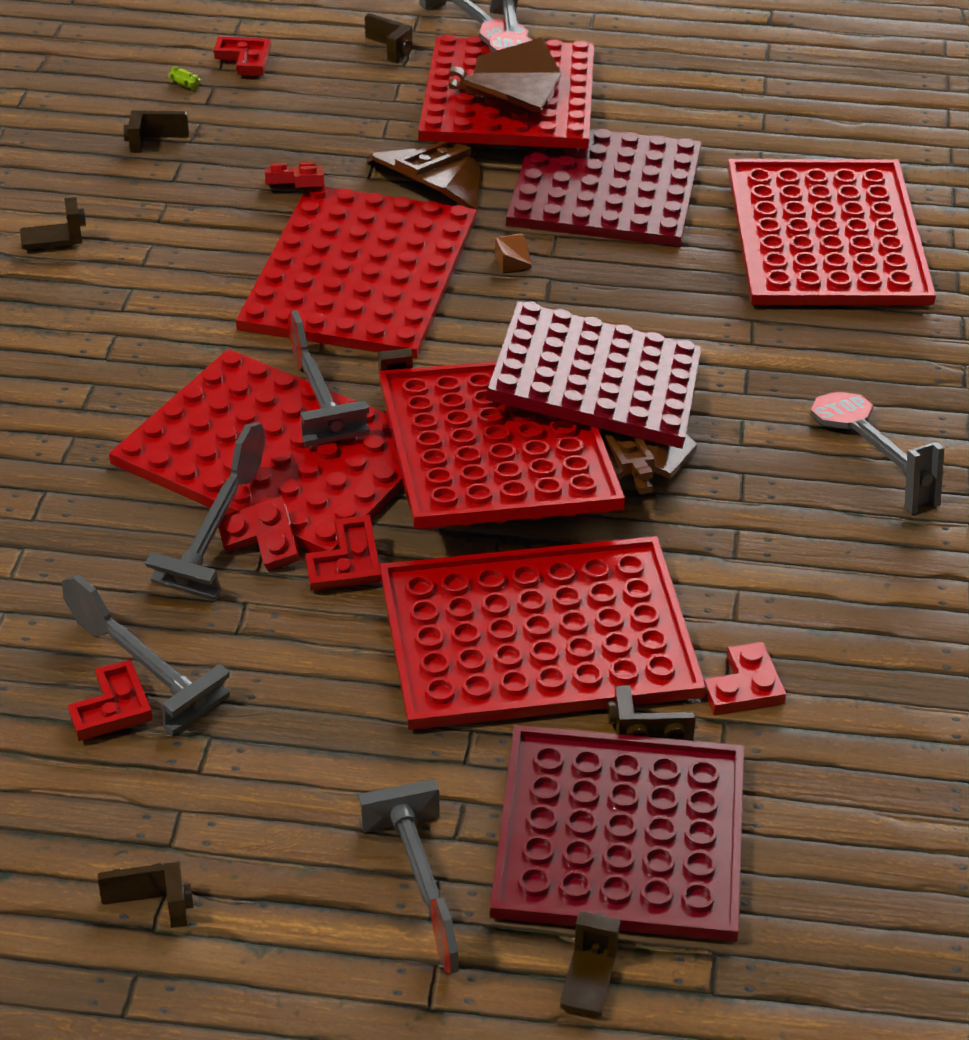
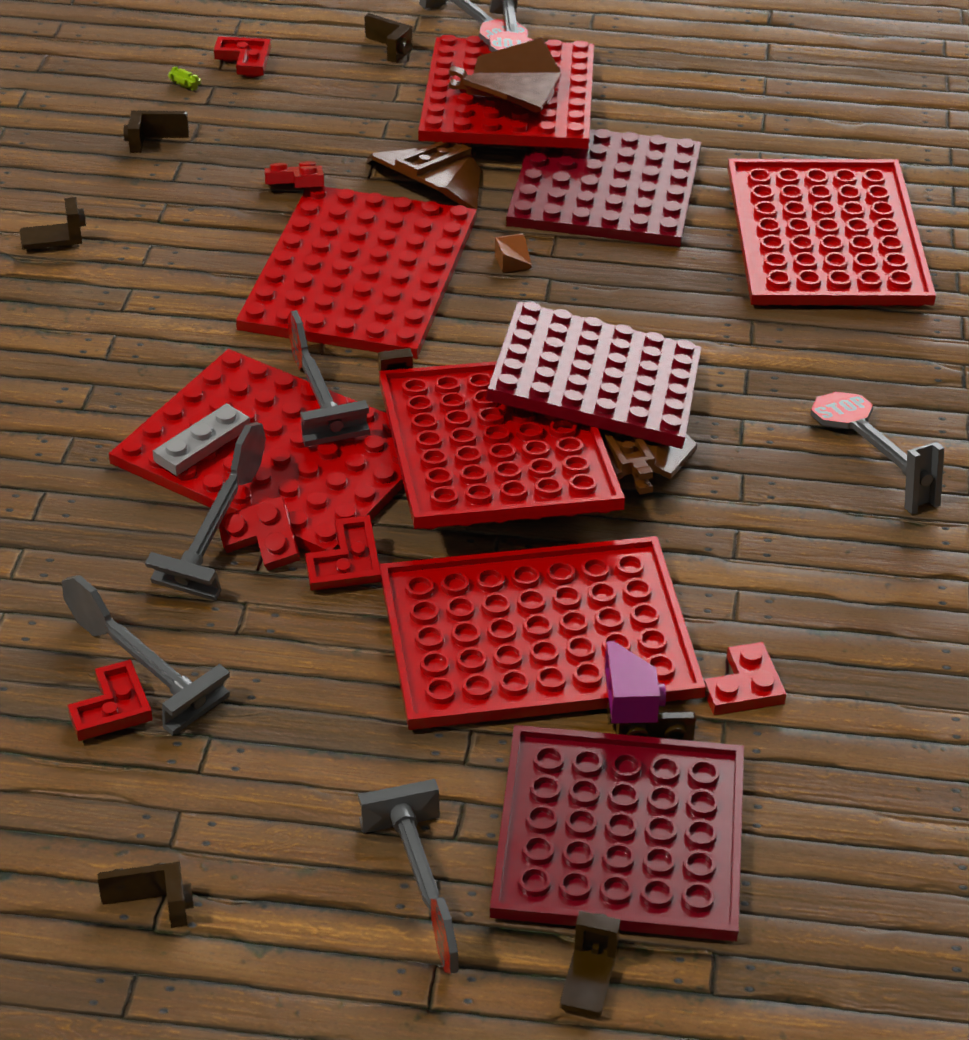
(200, 439): none -> light grey plate
(632, 686): none -> slope

